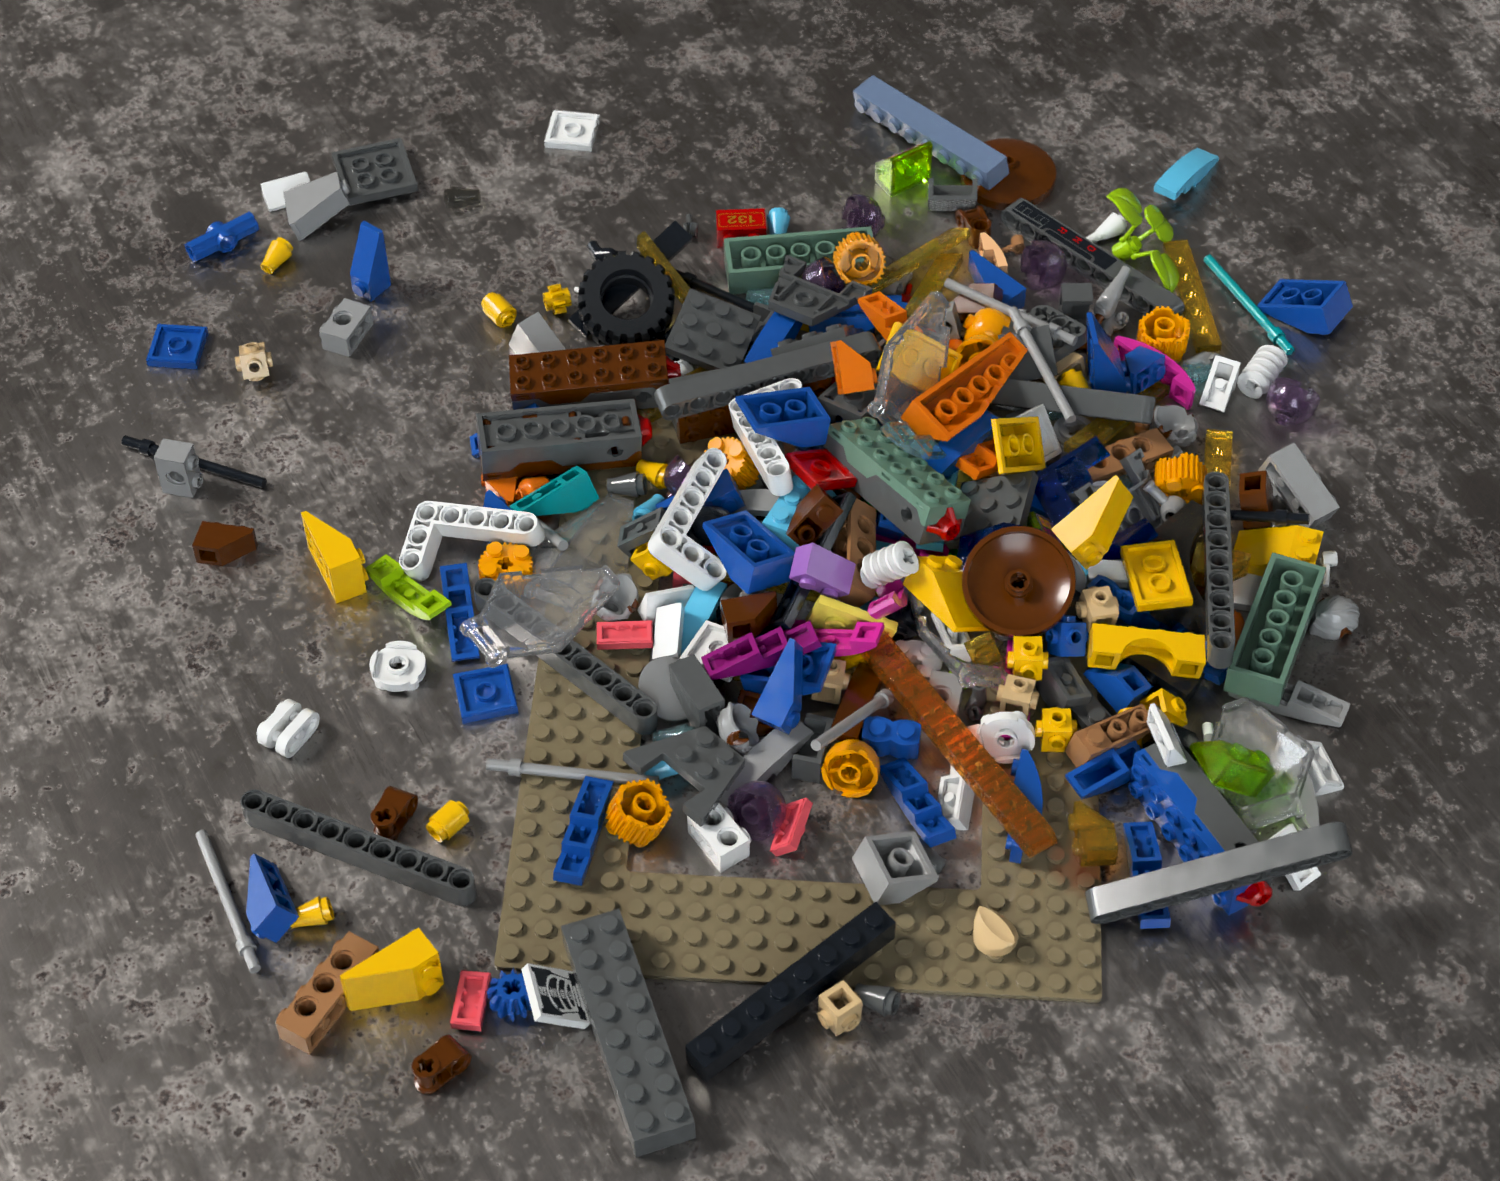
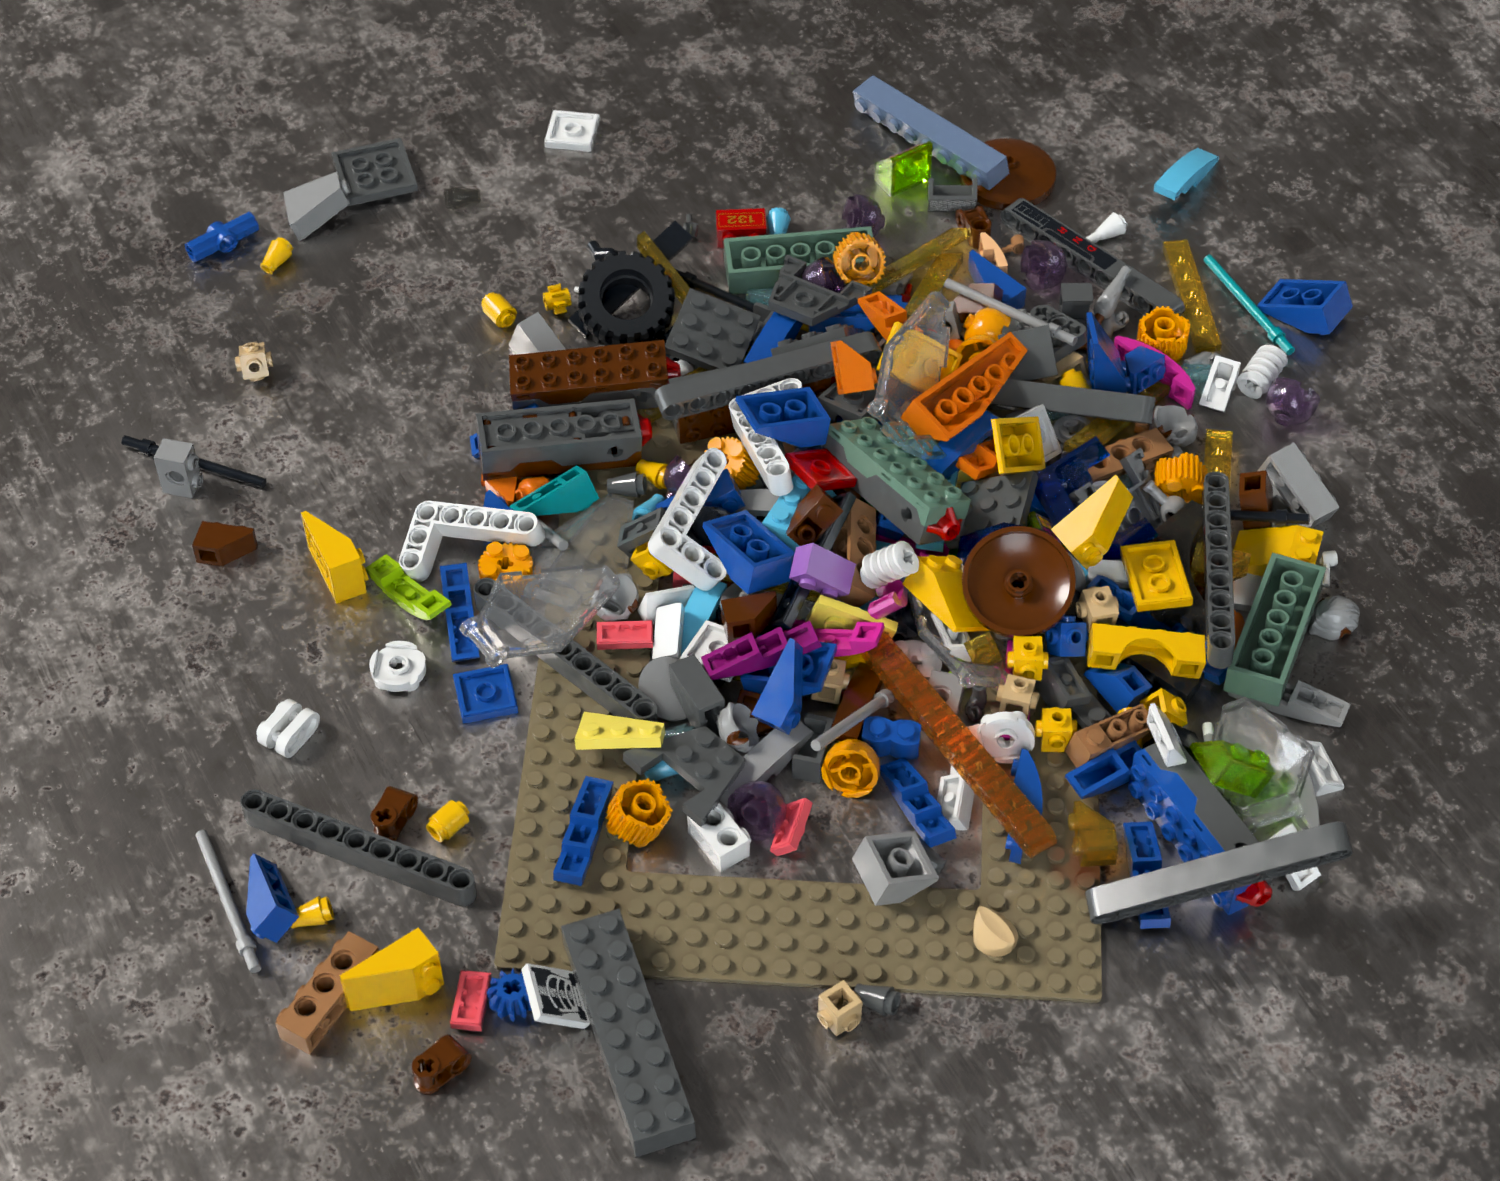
(177, 346): blue tile -> none
(273, 190): white slope -> none
(346, 327): light grey brick -> none
(370, 264): blue slope -> none
(516, 767): light grey bar -> none
(617, 732): none -> light yellow wing
(790, 991): black brick -> none
(1023, 330): light grey bar -> none
(1130, 246): lime plant -> none

